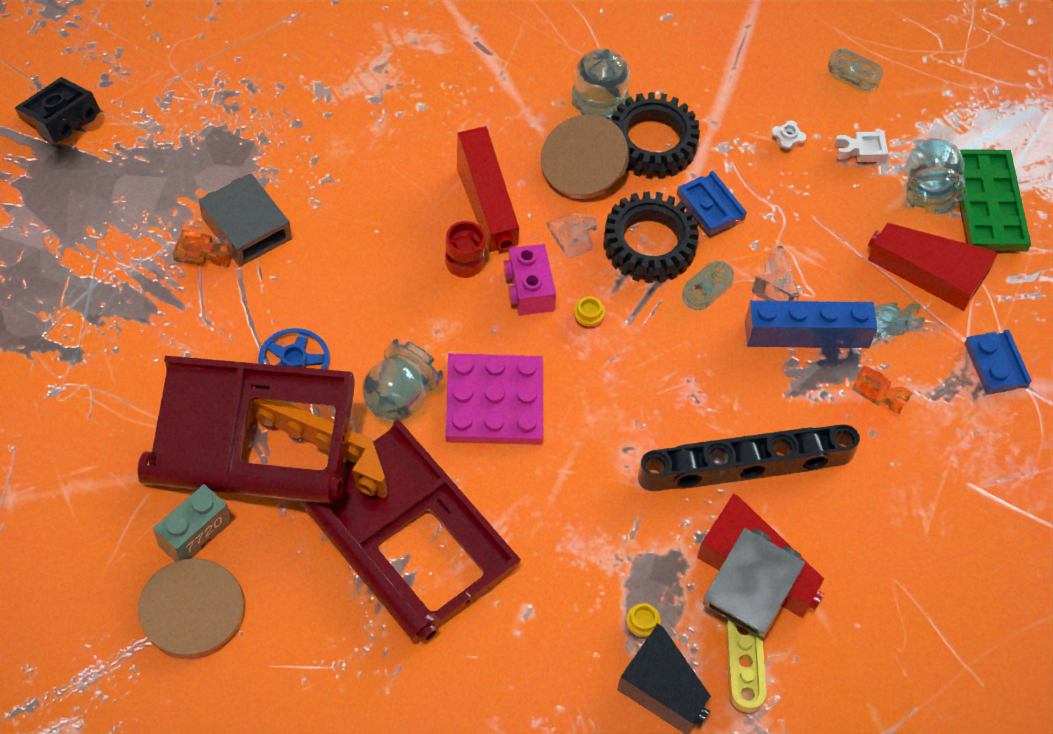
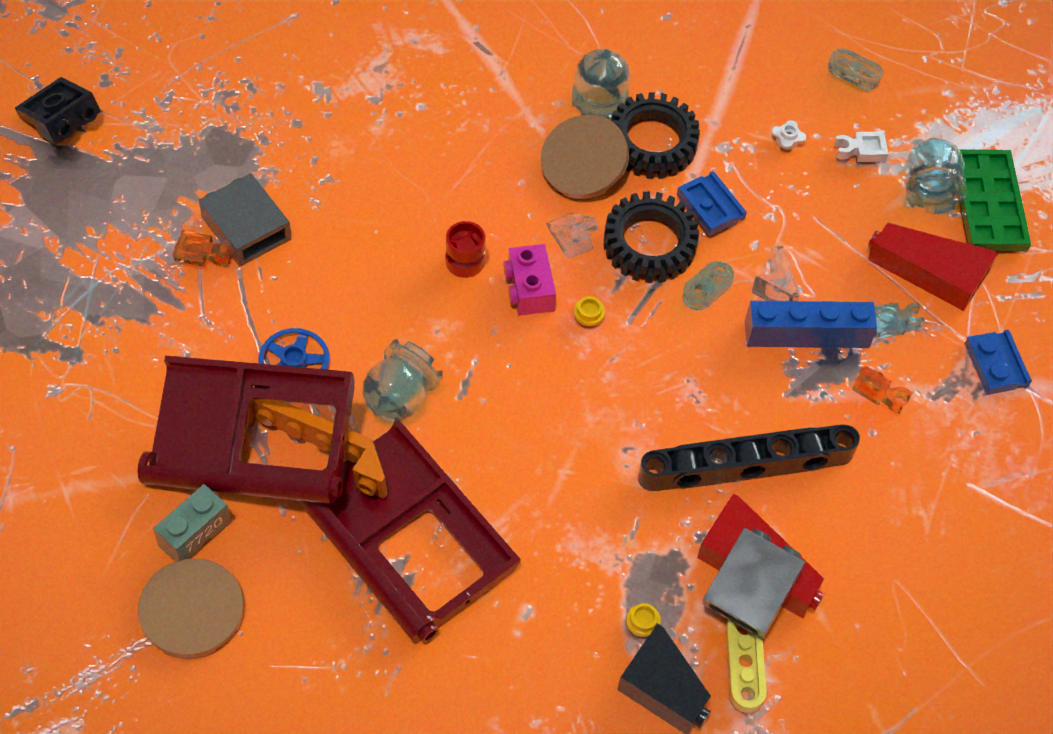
(486, 188): red slope -> none
(494, 399): dark pink plate -> none

